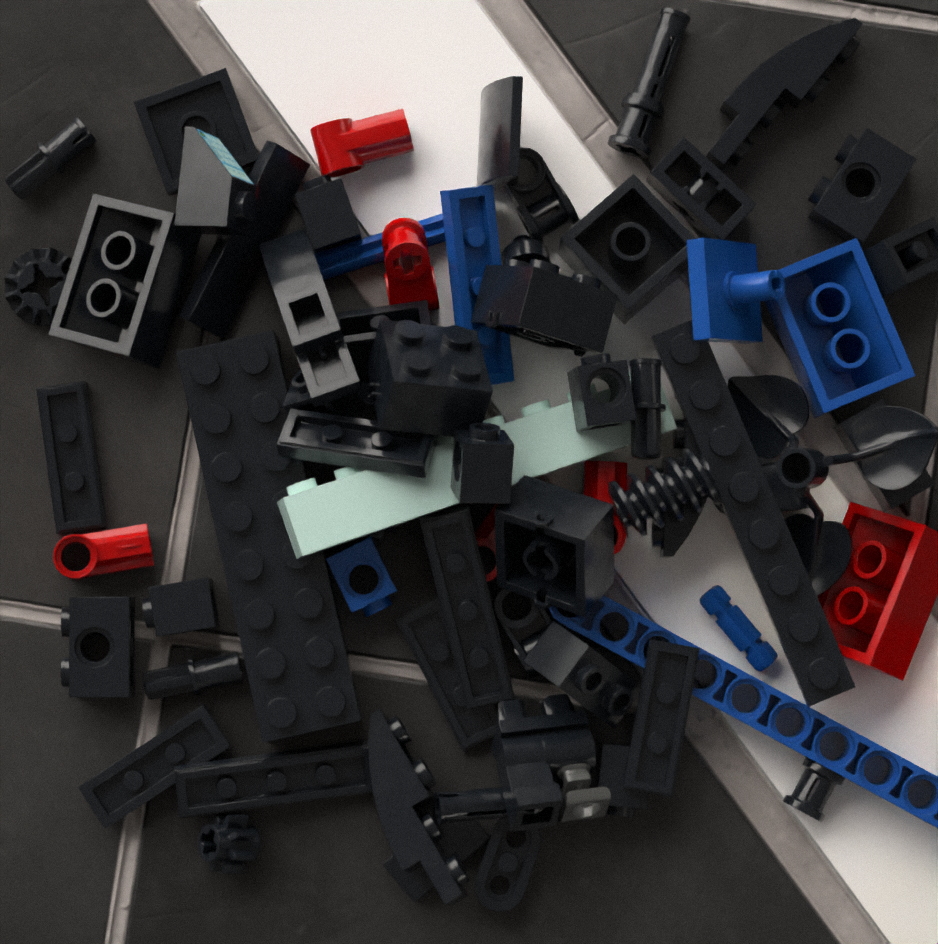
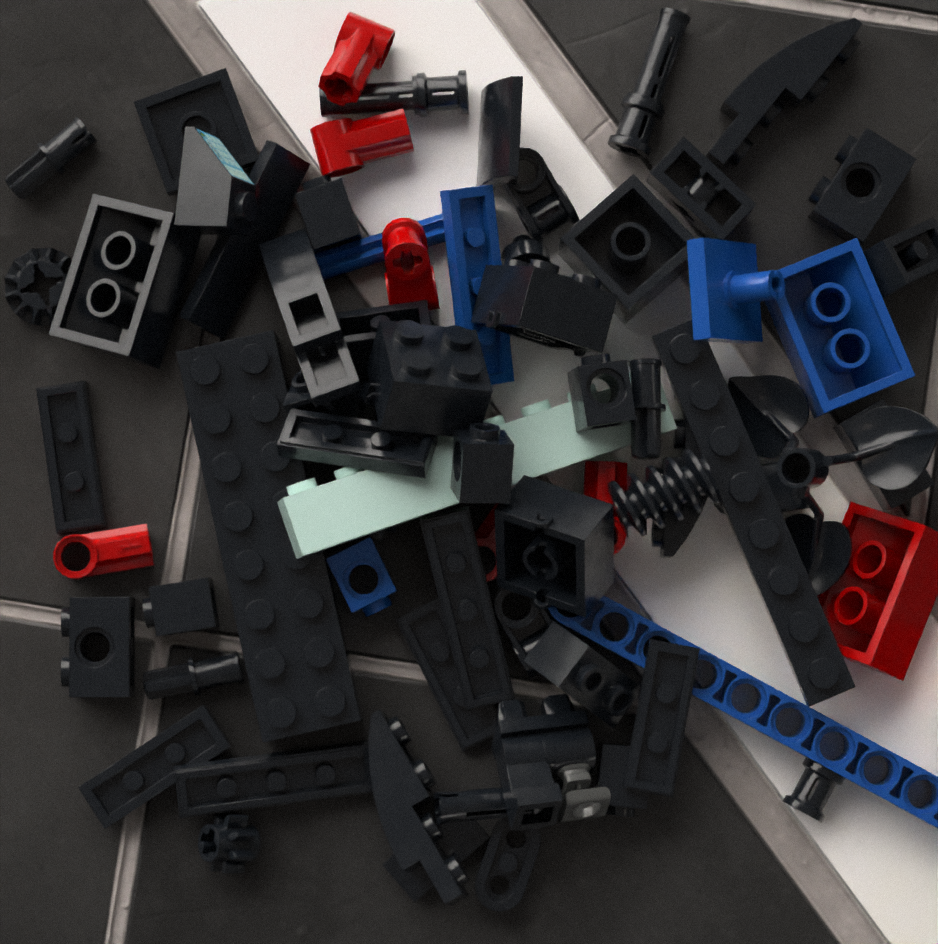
(357, 52): none -> red piece
(421, 102): none -> black pin
(738, 628): blue axle -> none

